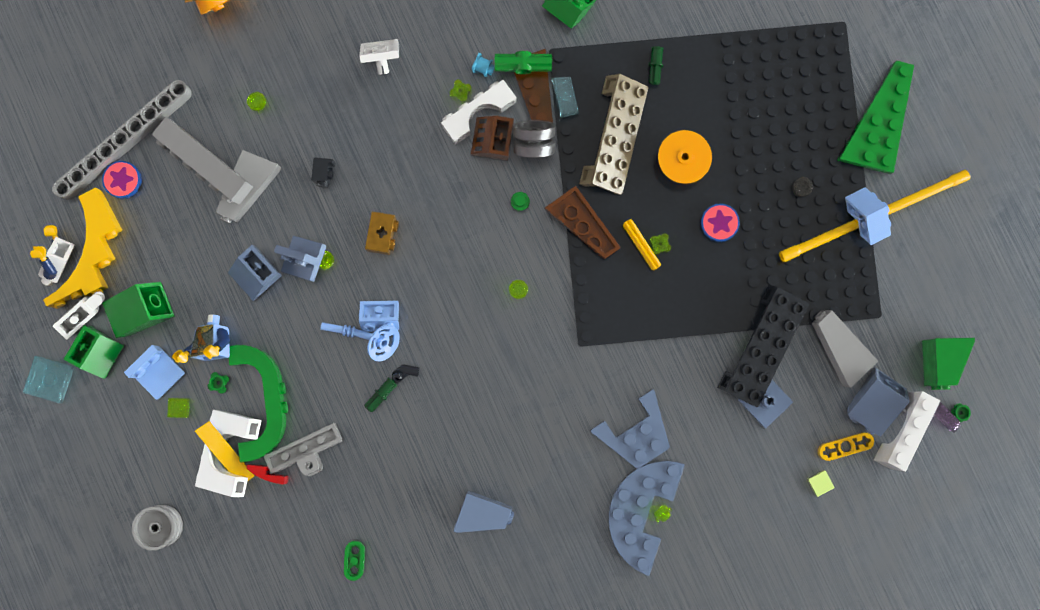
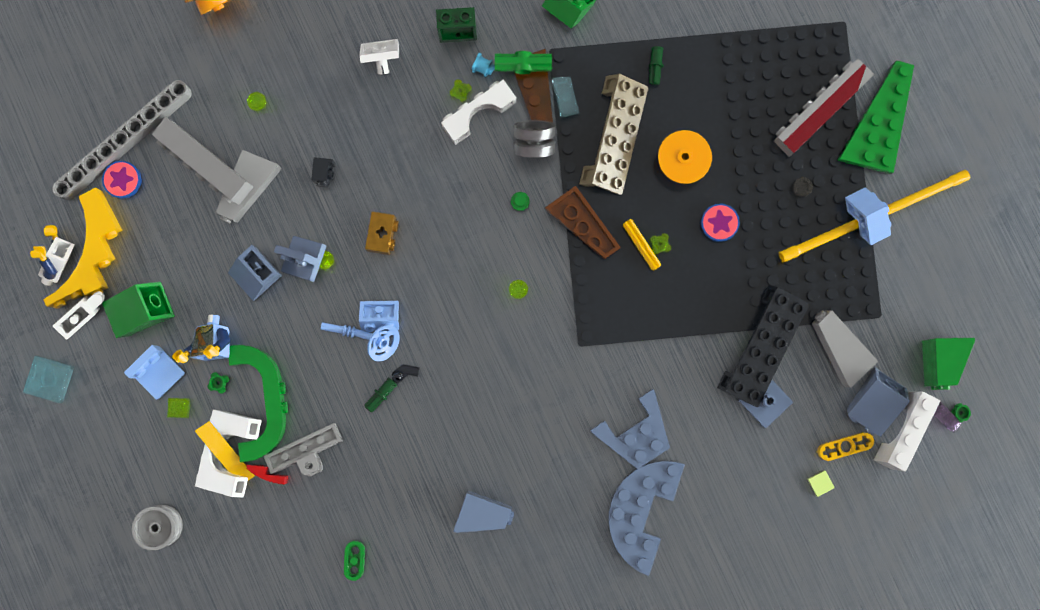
(94, 351): green slope -> none
(456, 21): none -> dark green window
(492, 137): reddish brown slope -> none
(663, 513): clear neon green plate -> none
(826, 104): none -> brick

